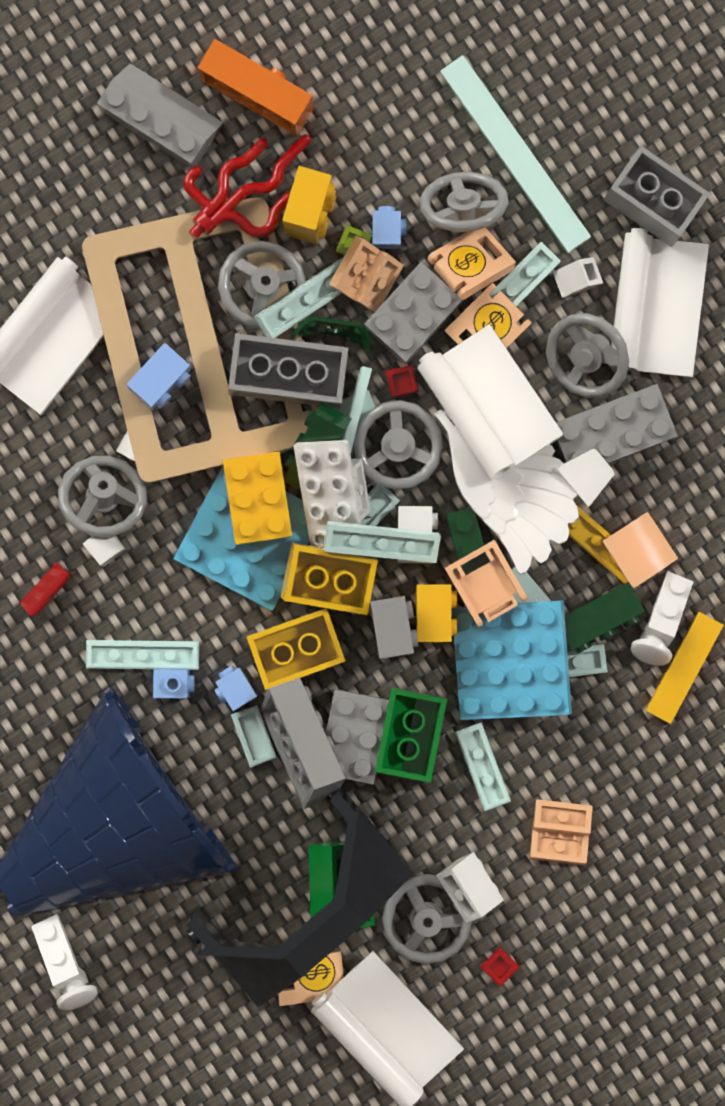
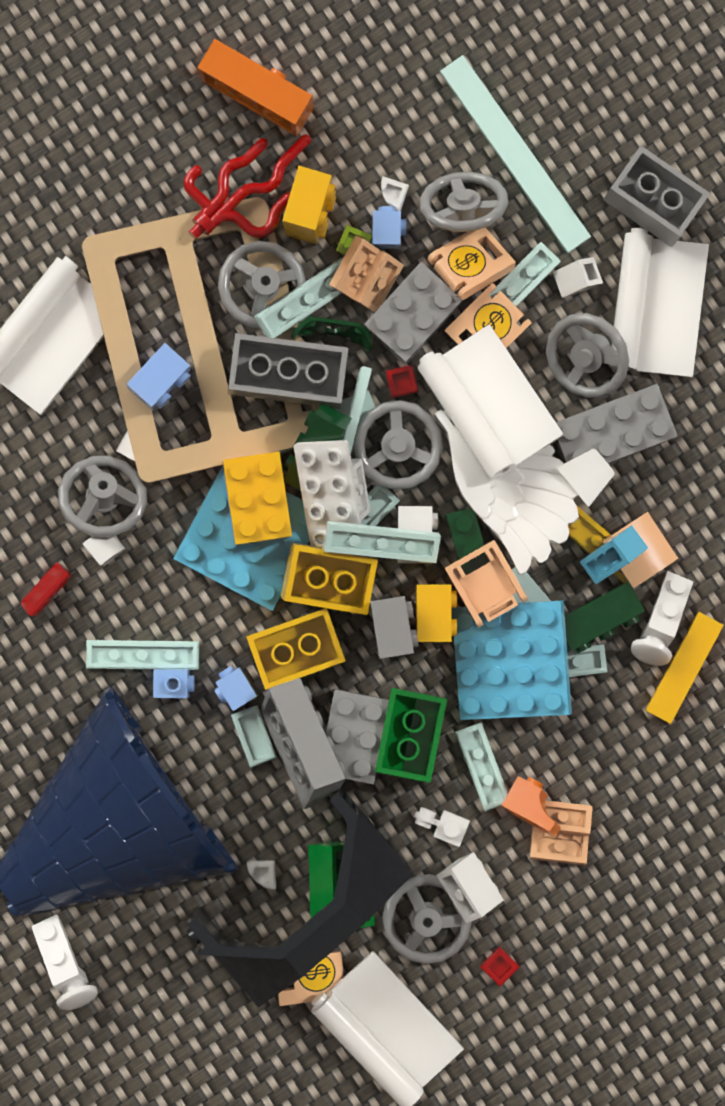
(159, 115): light grey slope -> none
(263, 872): none -> white tile
(394, 192): none -> white tile
(449, 826): none -> white plate
(527, 802): none -> orange arch
(614, 554): none -> medium azure arch

